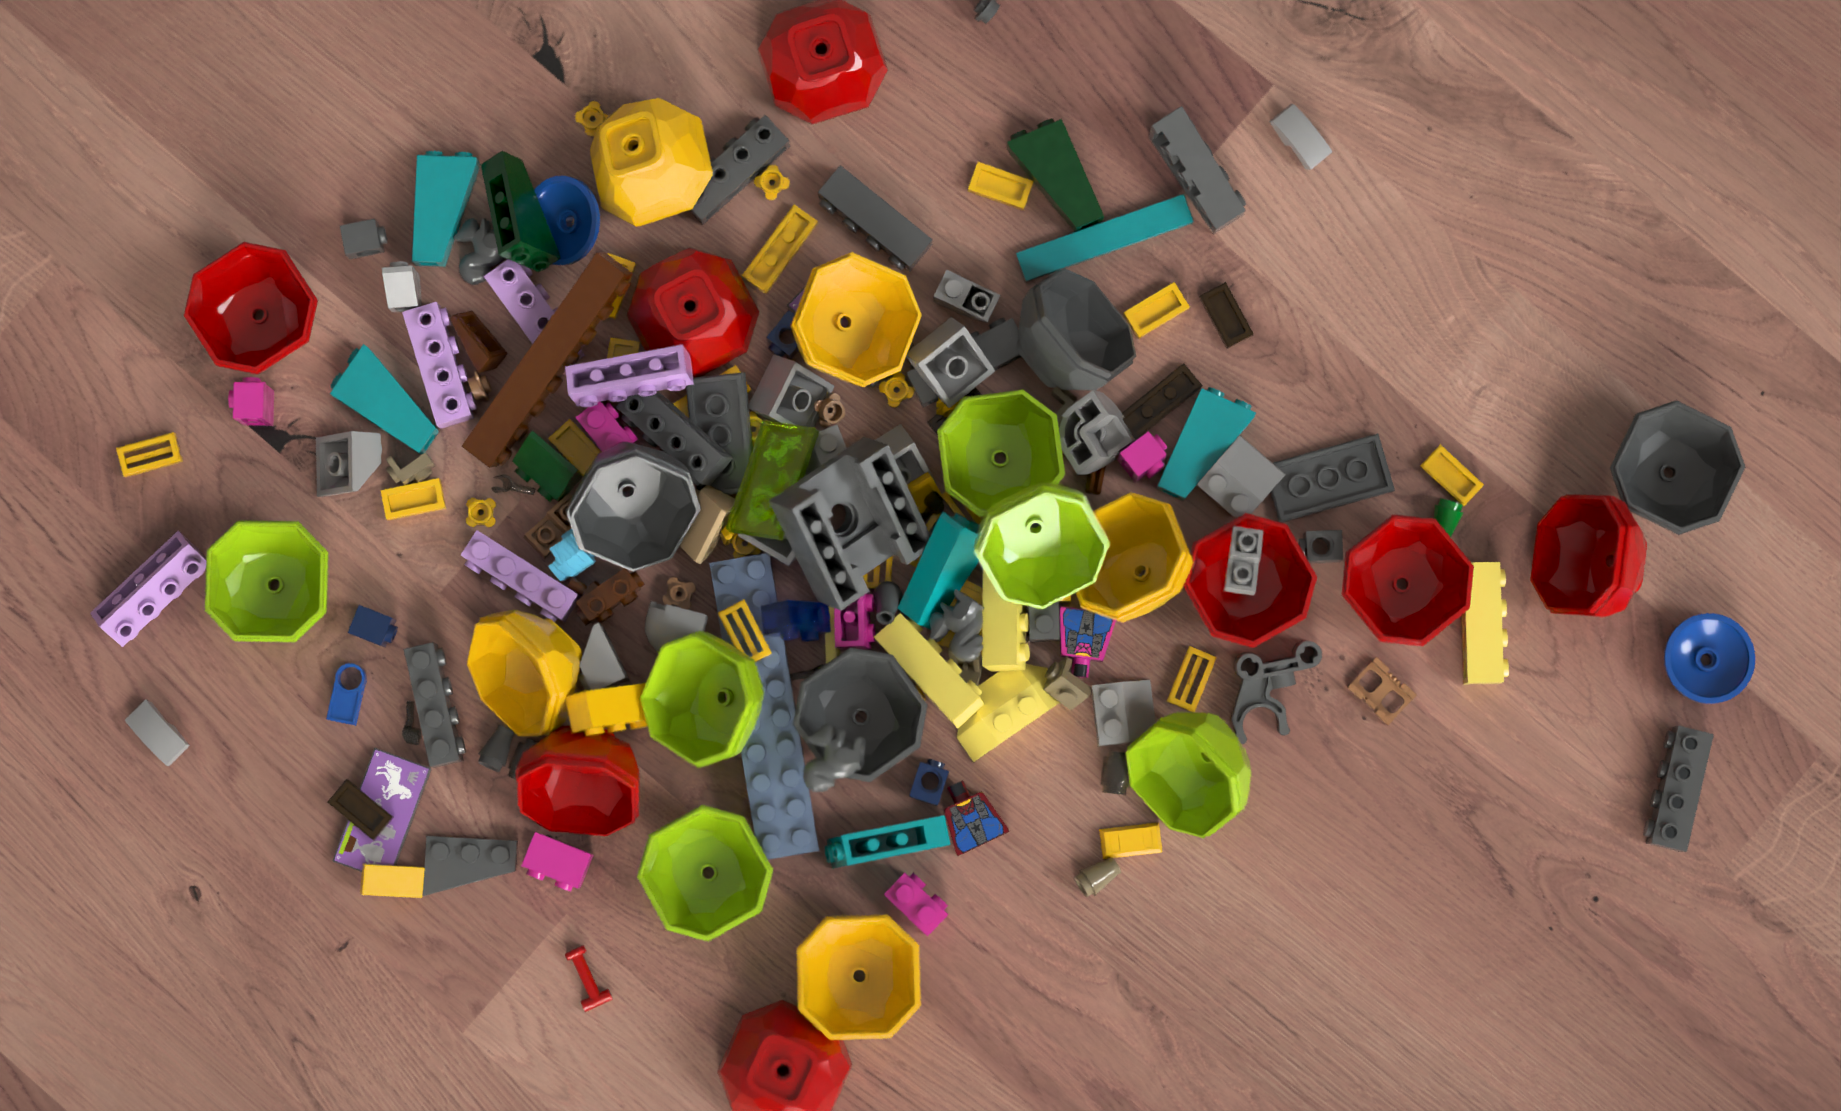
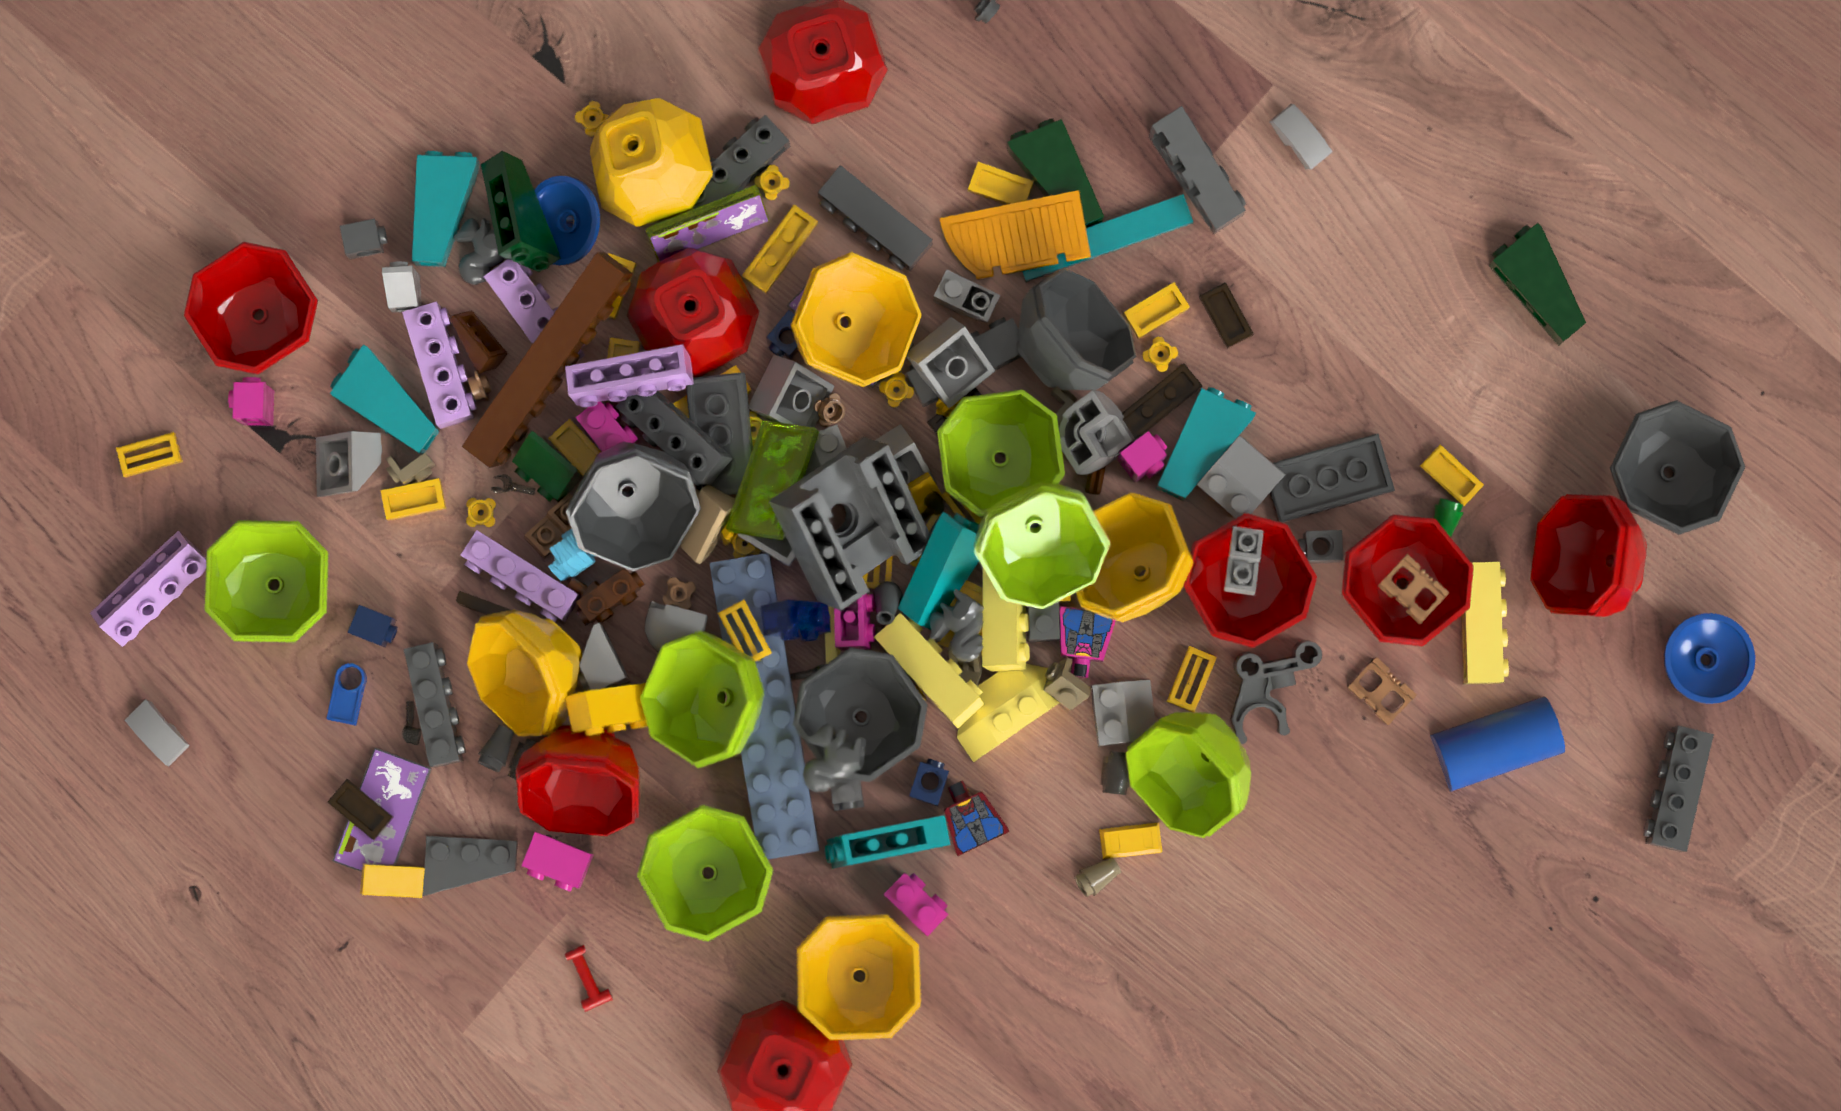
(478, 604): none -> dark brown tile
(708, 223): none -> tile
(847, 794): none -> flat silver brick
(1019, 235): none -> light orange piece
(1160, 345): none -> yellow plate
(1407, 596): none -> medium nougat piece
(1498, 743): none -> blue brick
(1538, 282): none -> dark green slope

